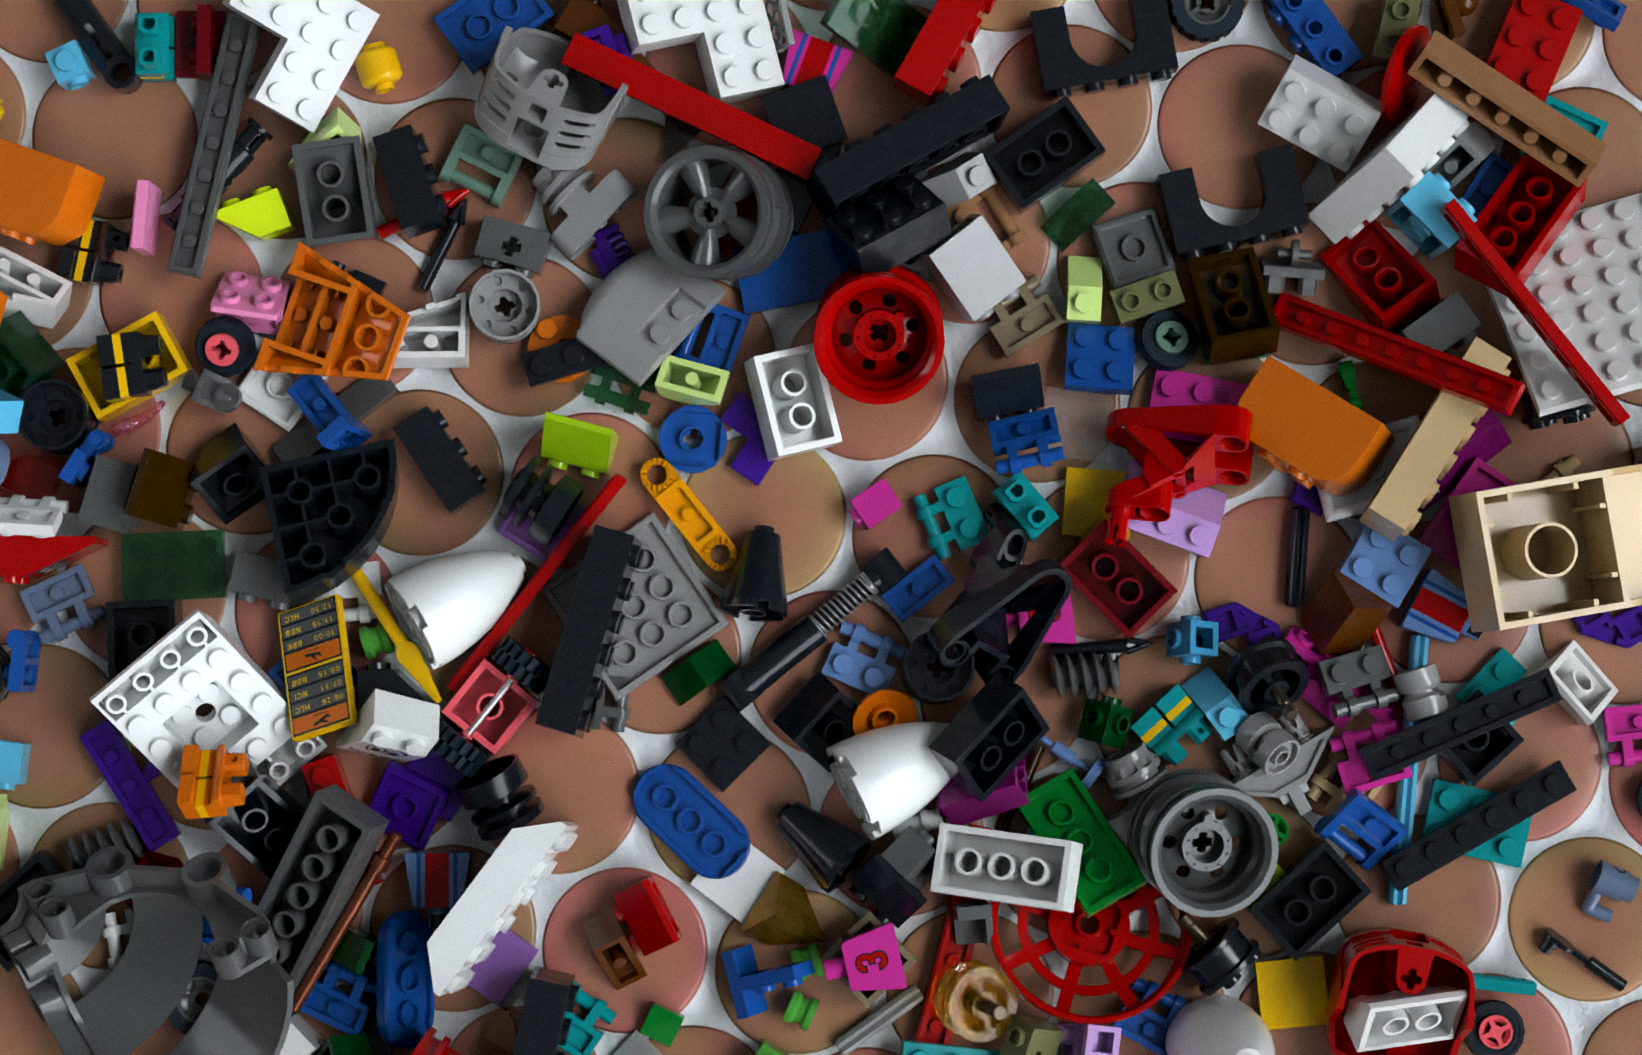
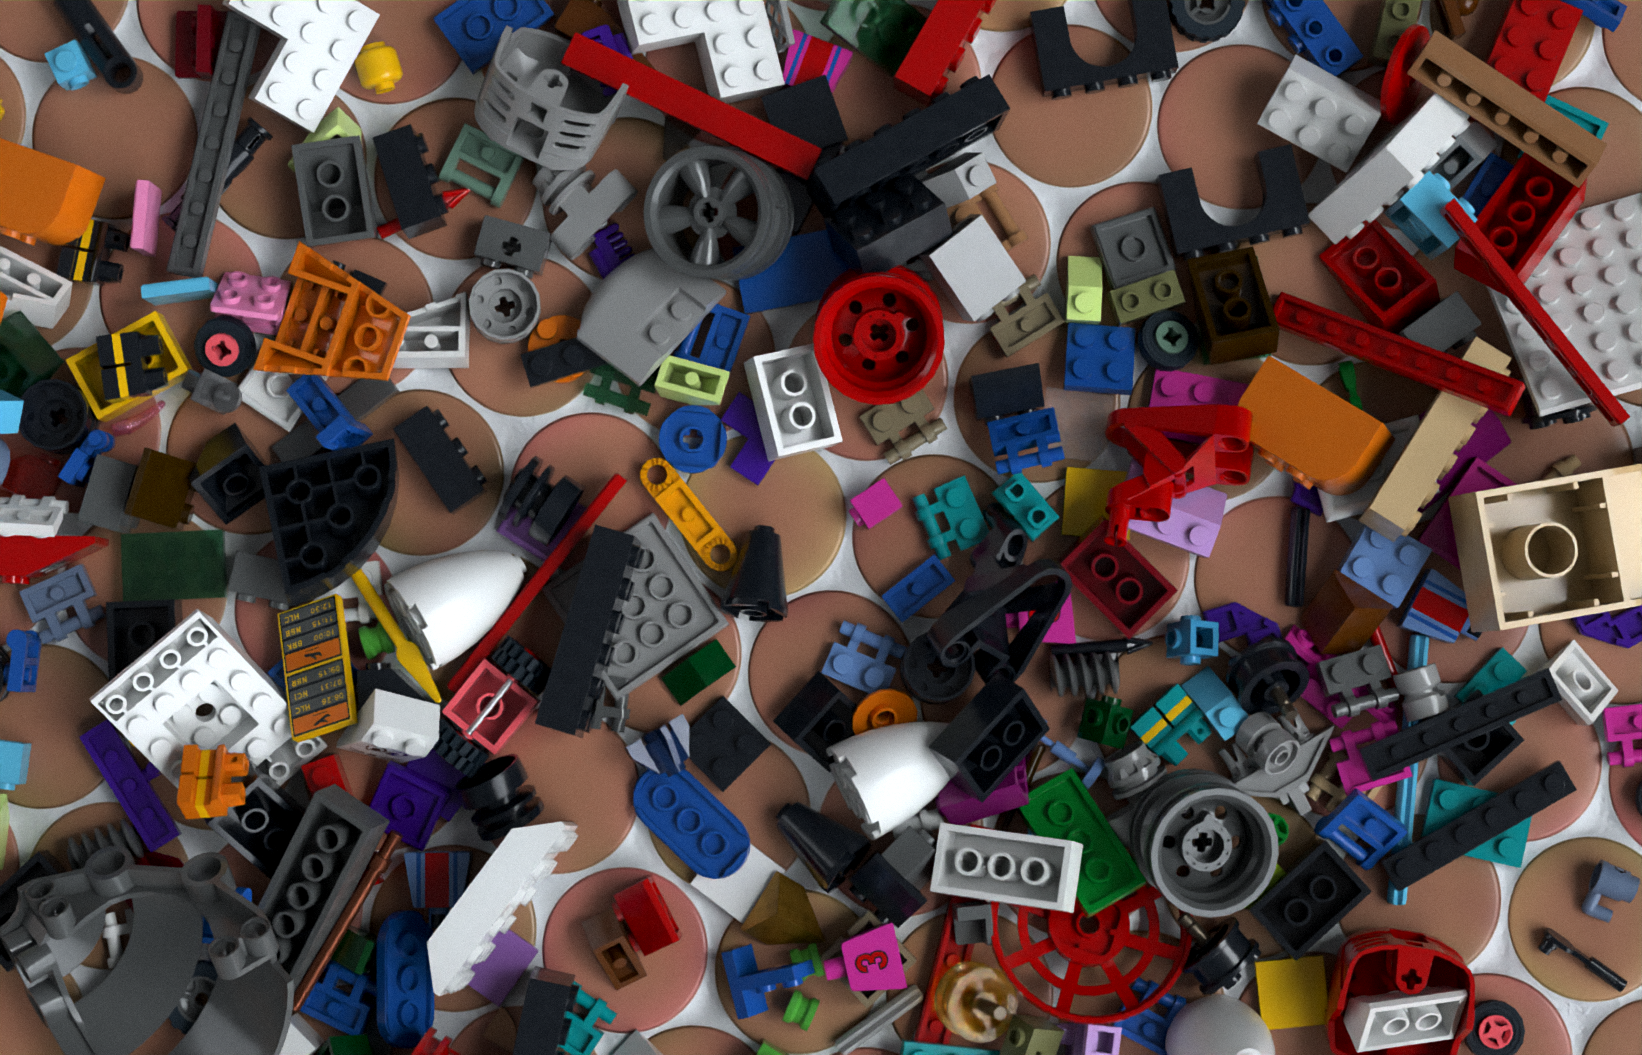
(153, 38): teal hips -> none
(179, 291): none -> medium azure tile
(259, 216): neon yellow slope -> none
(456, 219): black piece -> none
(578, 444): lime slope -> none
(662, 1024): green slope -> none
(664, 748): none -> dark blue brick
(809, 632): black piece -> none
(888, 420): none -> dark tan plate
(1044, 155): black brick -> none
(1078, 215): clear green slope -> none
(1307, 272): flat silver hips -> none
(1504, 984): teal tile -> none

